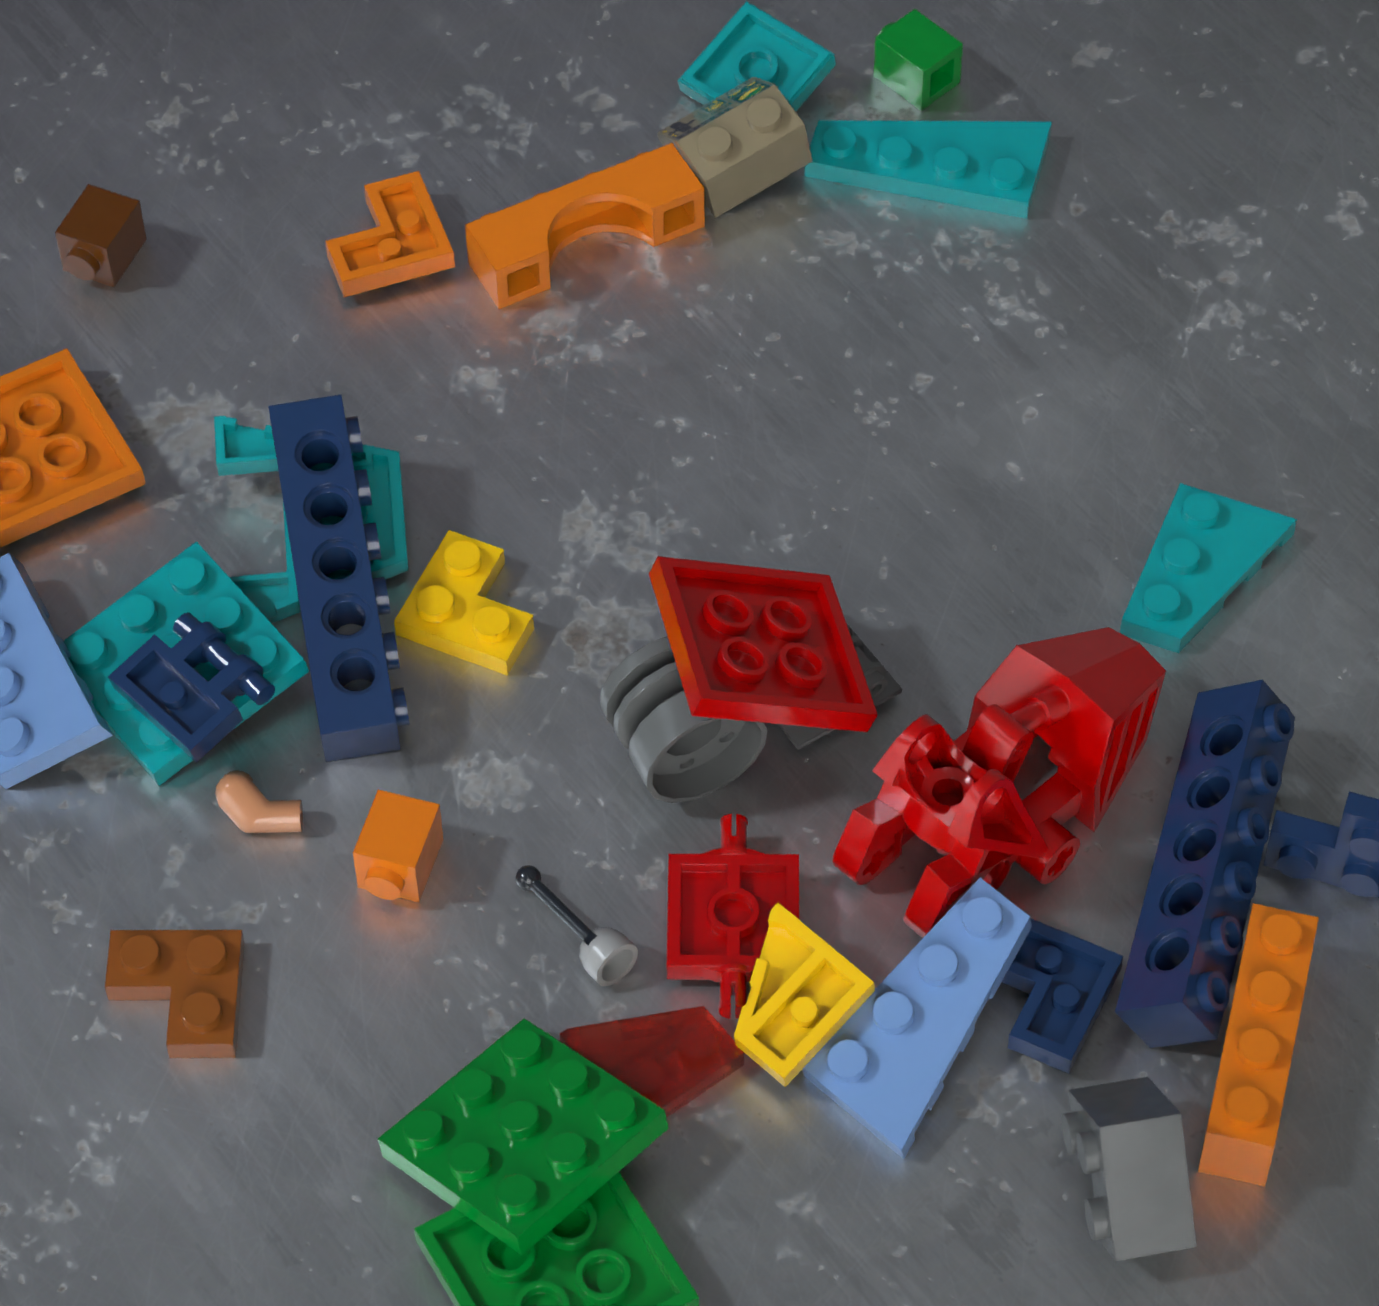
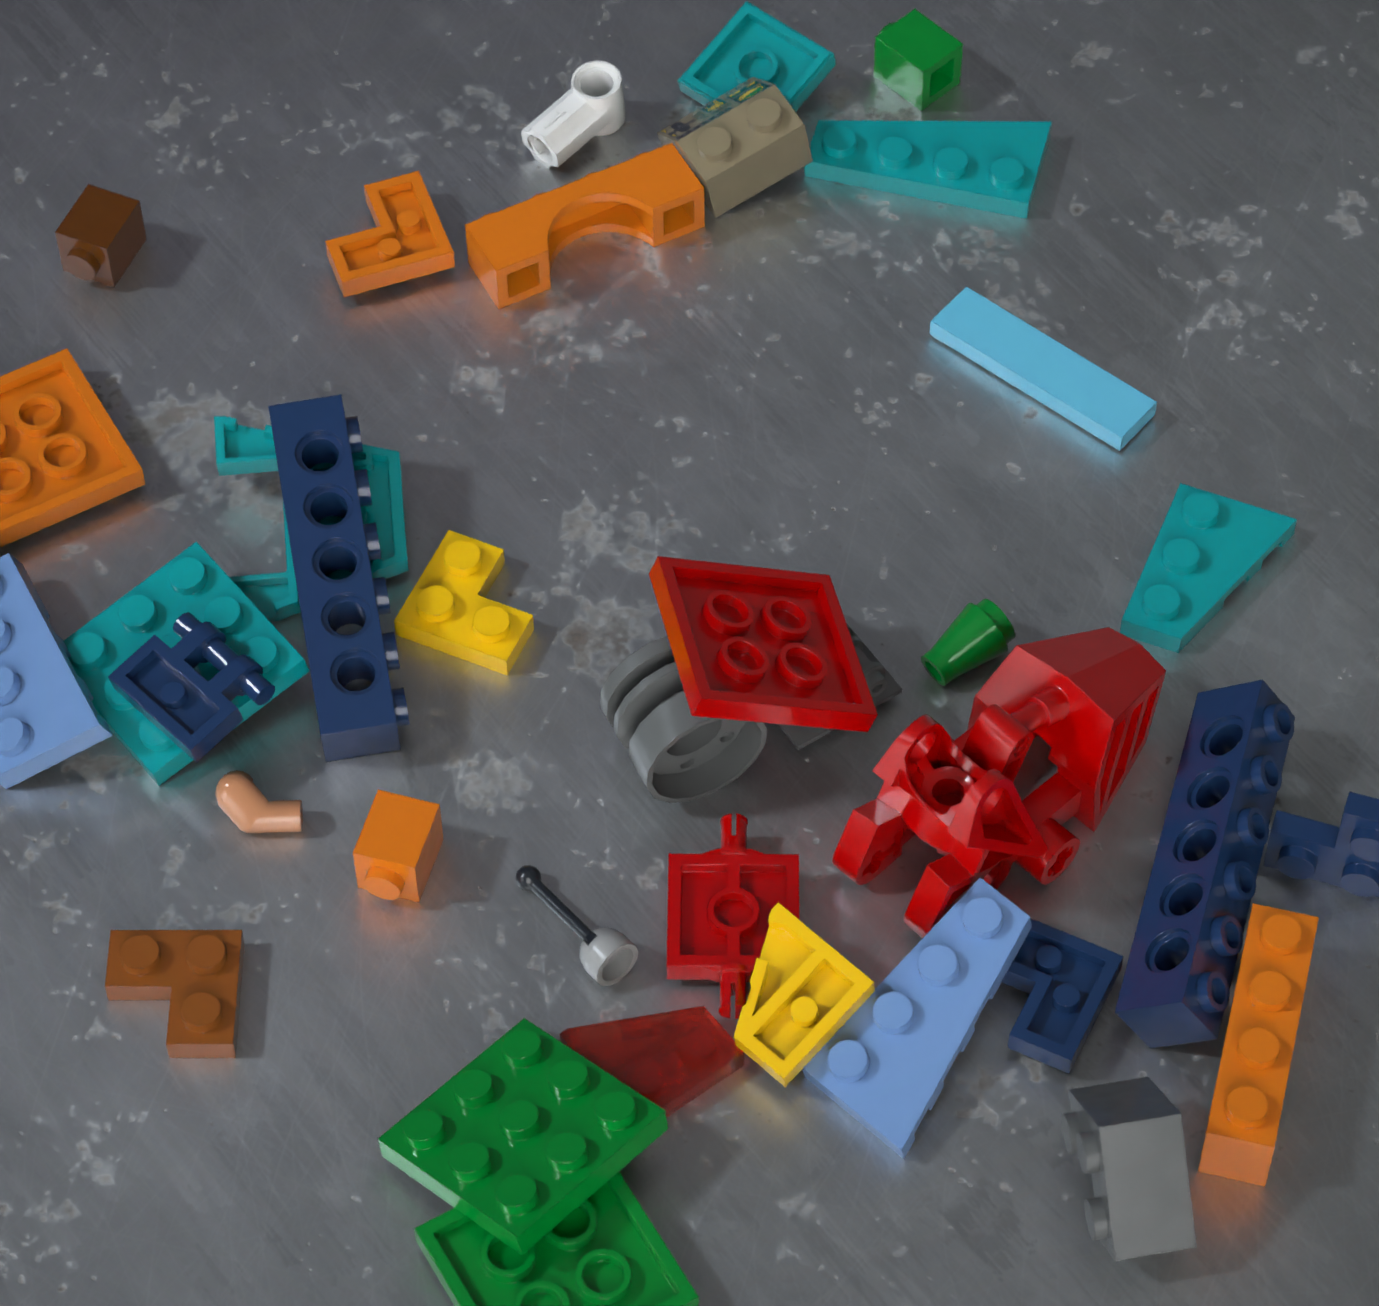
(587, 110): none -> white piece
(971, 640): none -> green cone
(1043, 368): none -> medium azure tile

